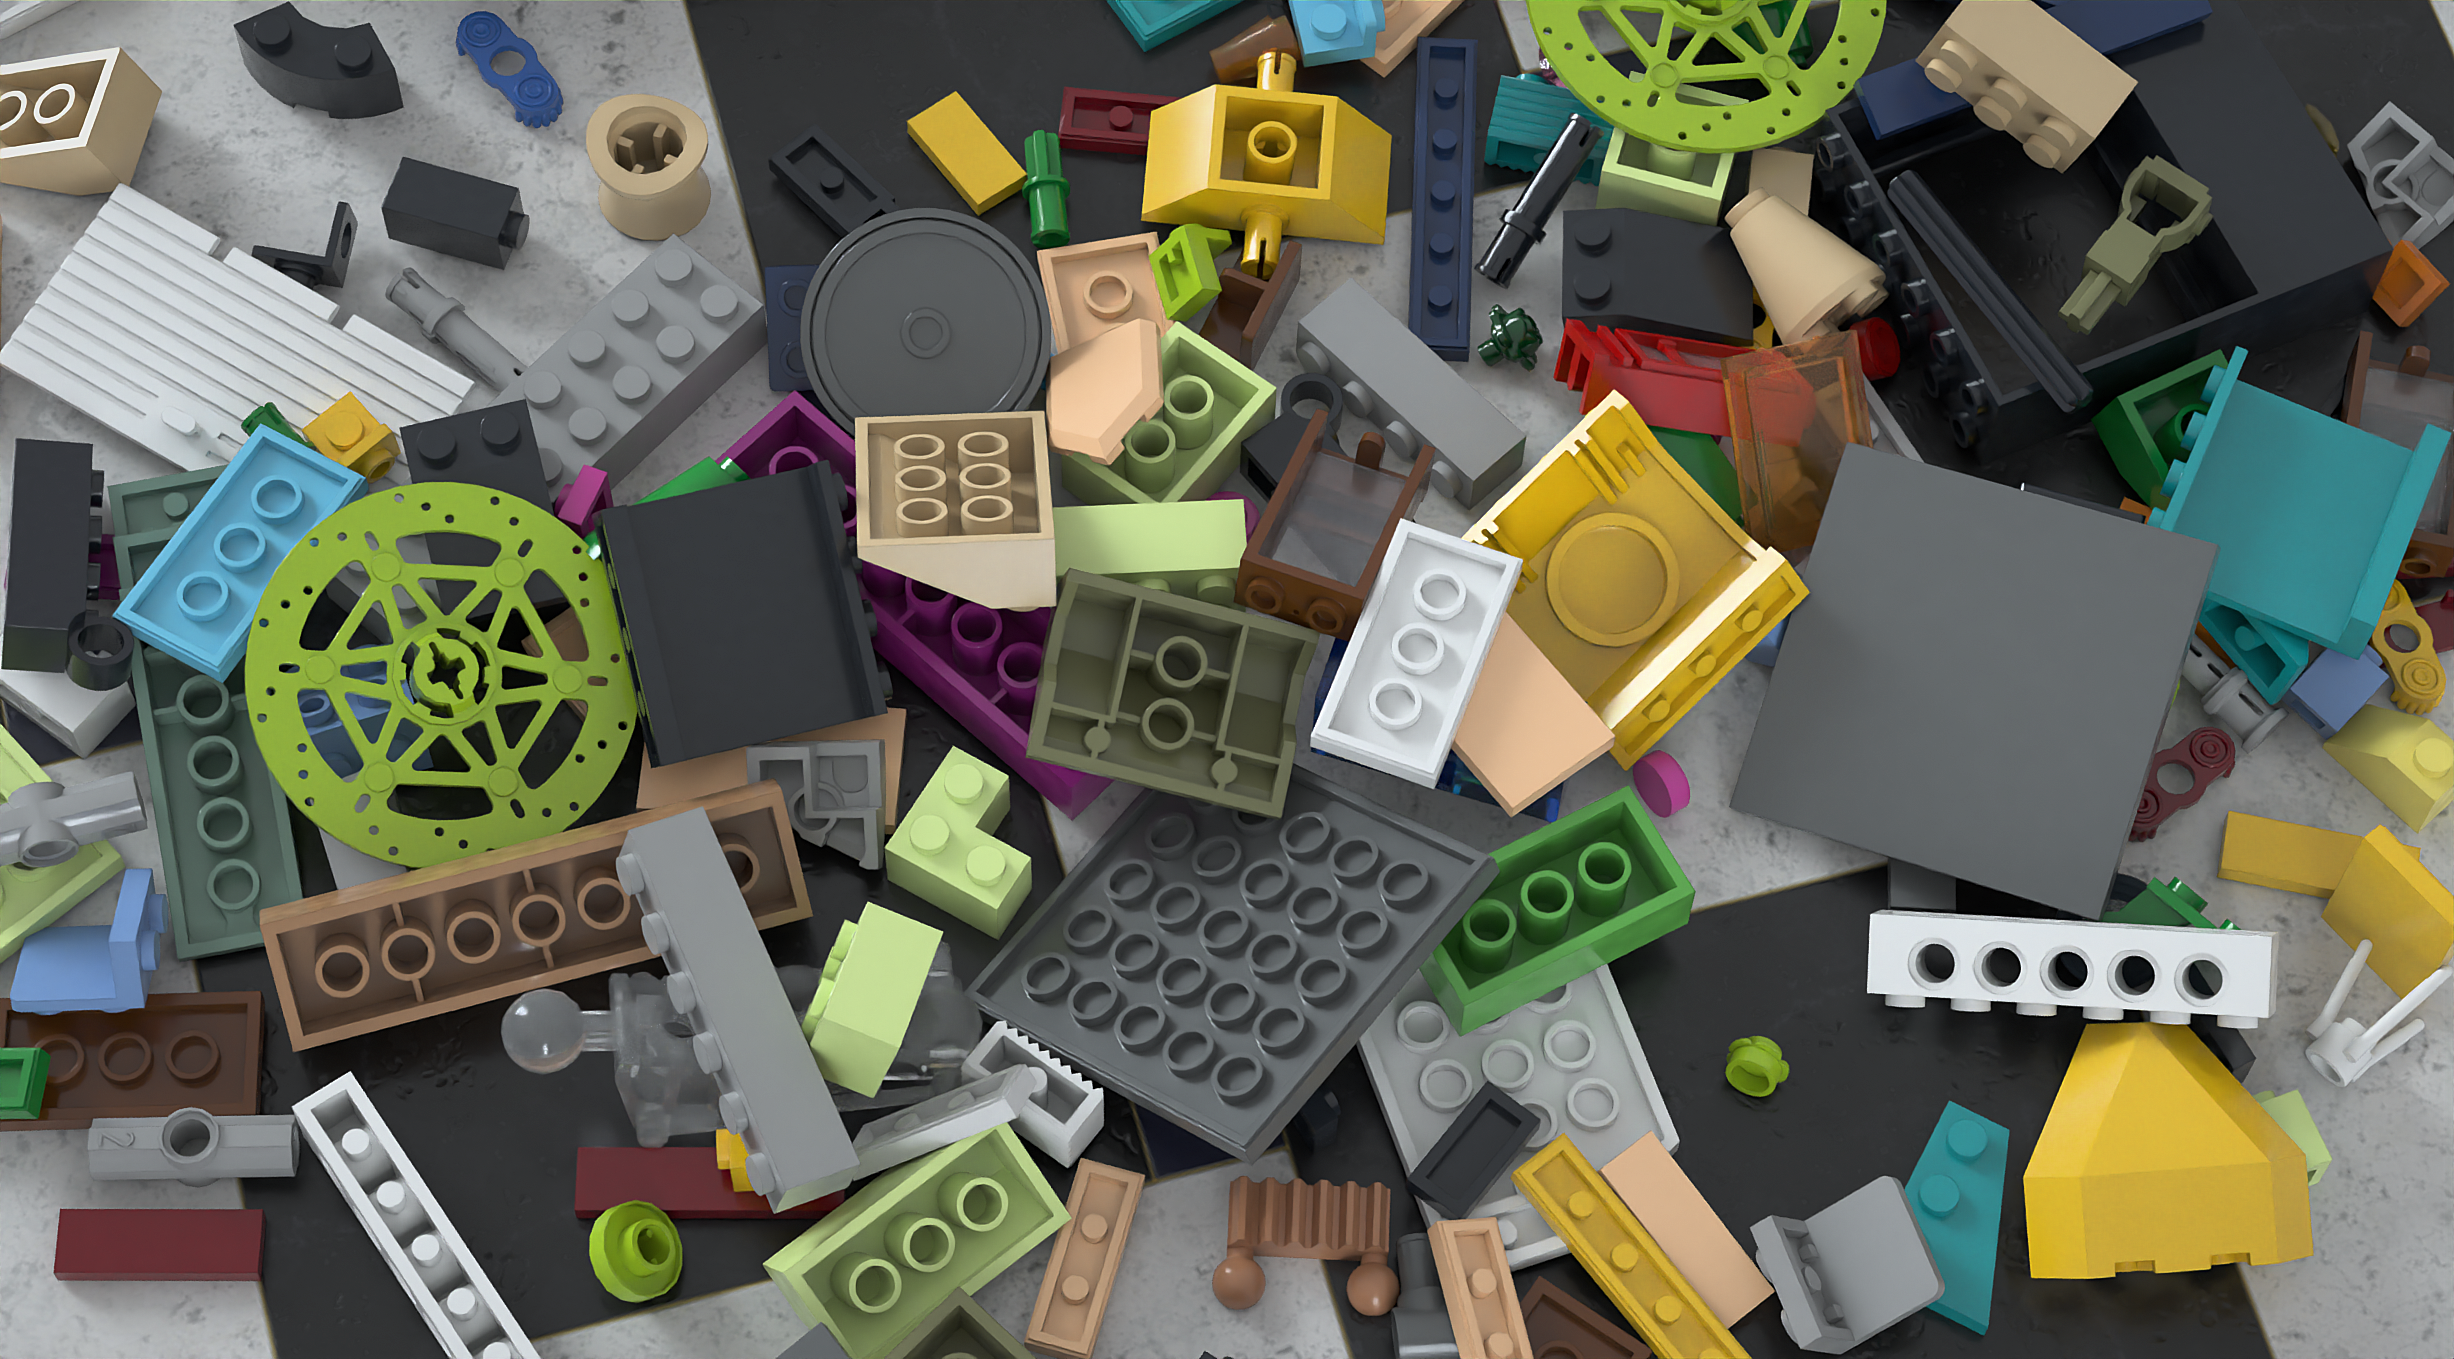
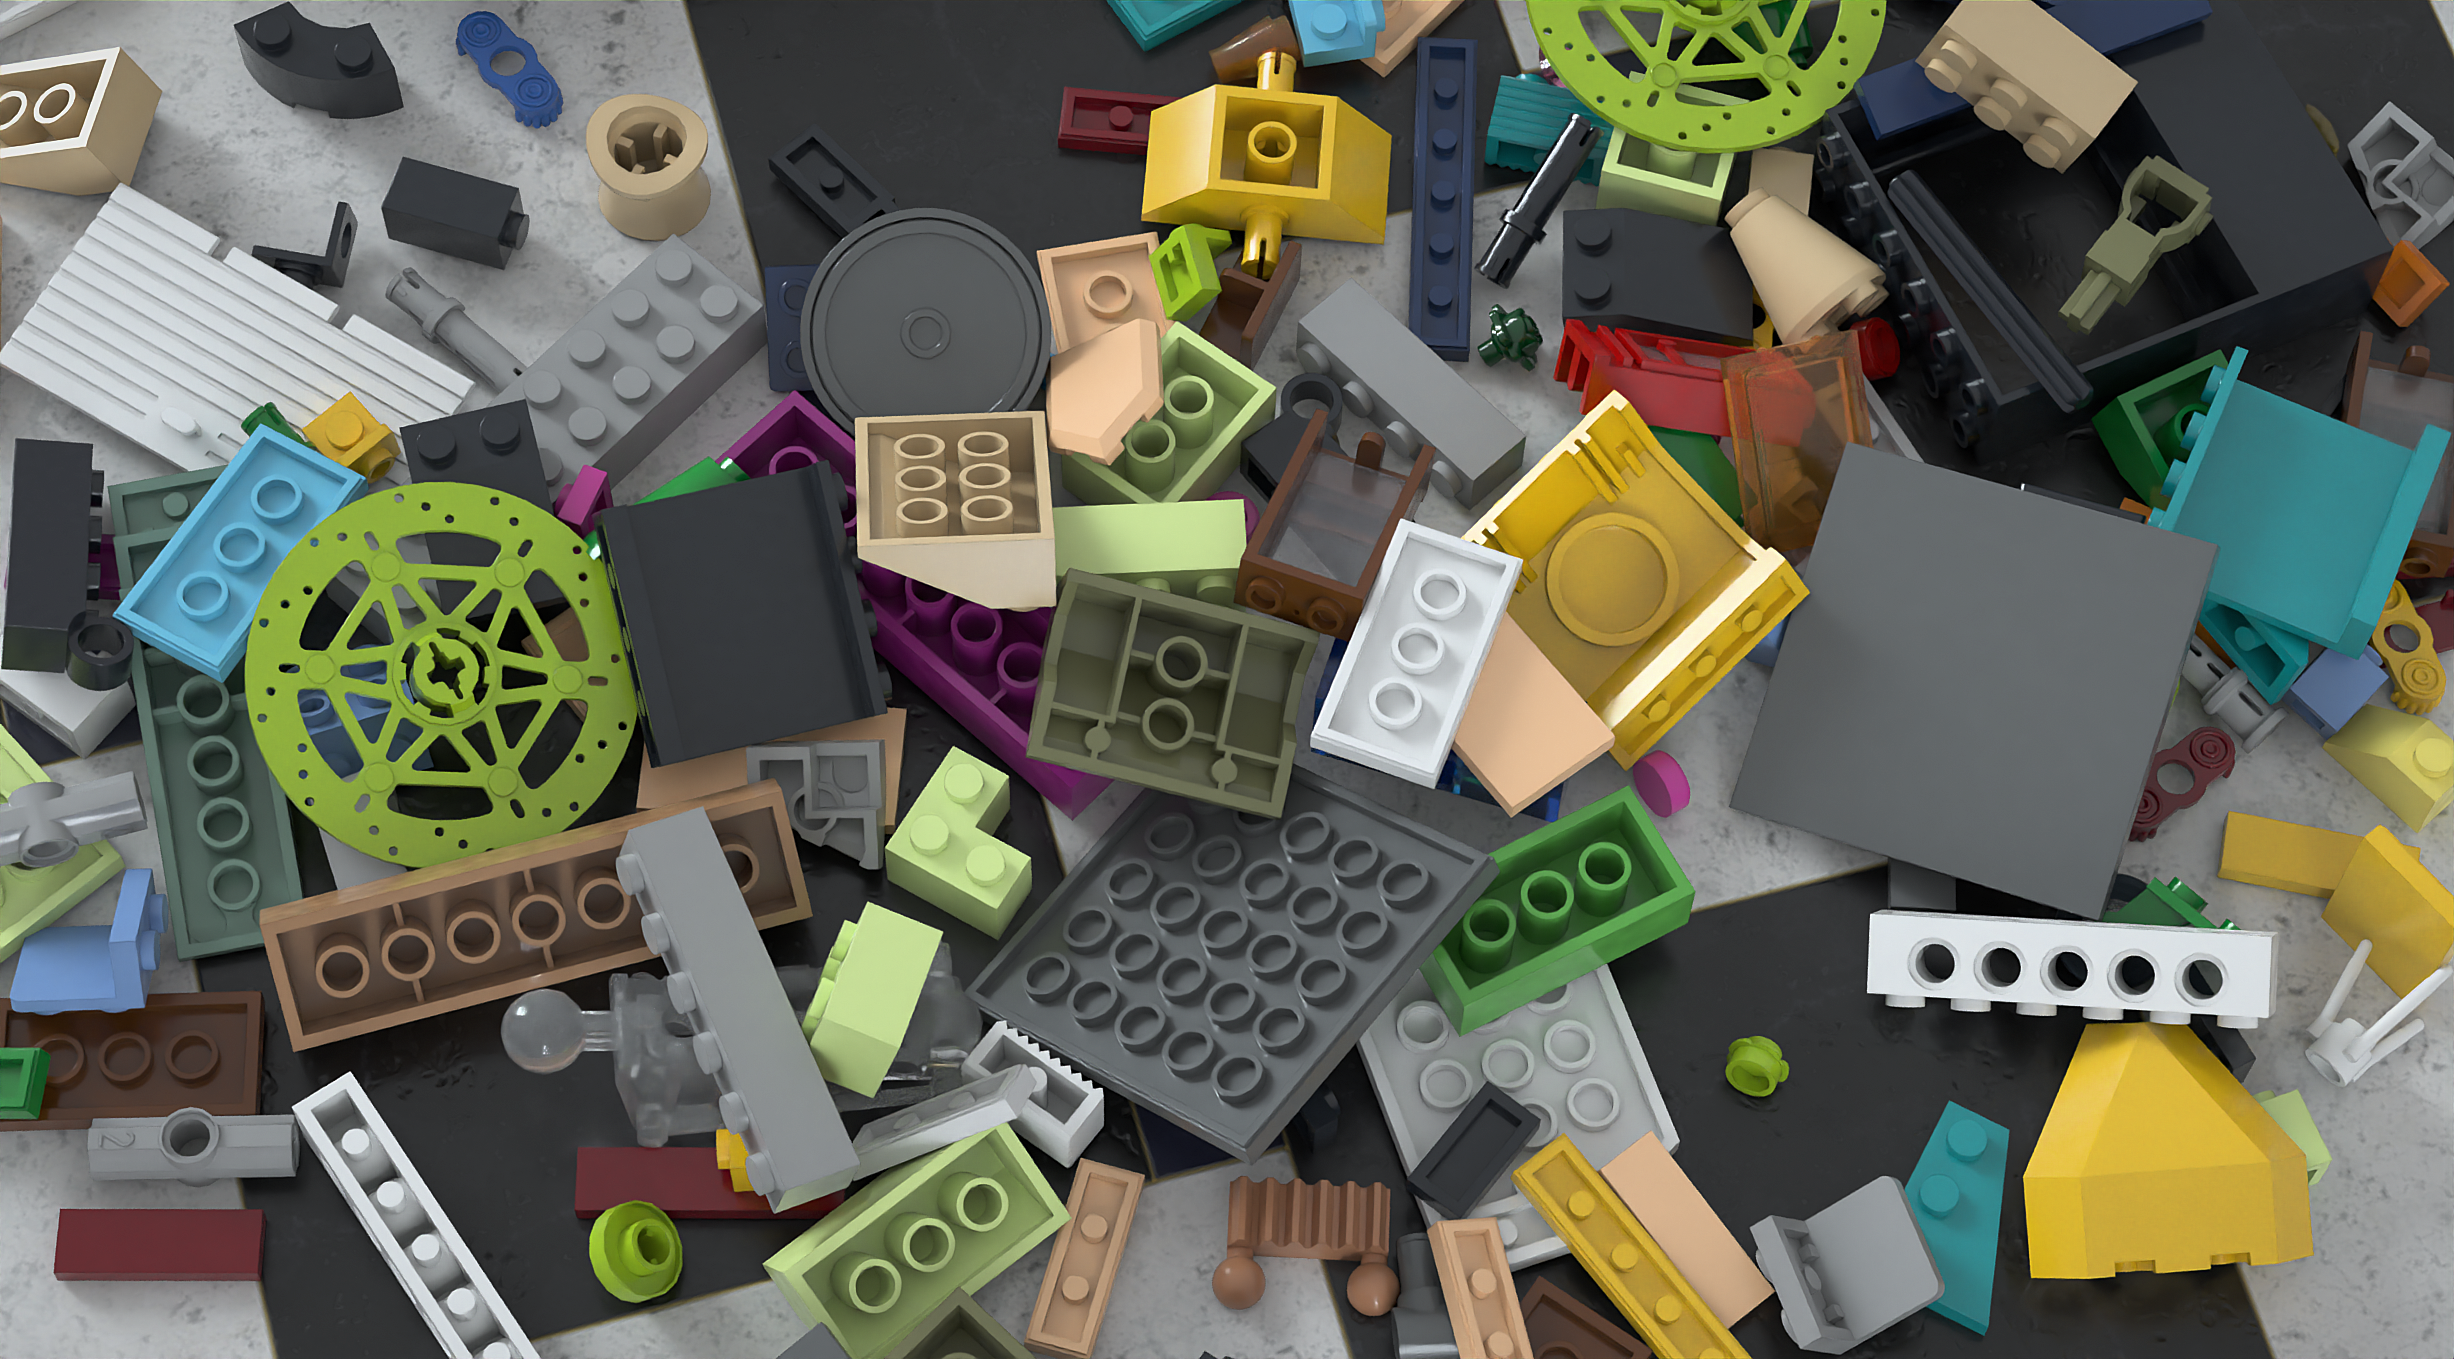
(967, 153): yellow tile -> none
(1046, 190): green axle -> none

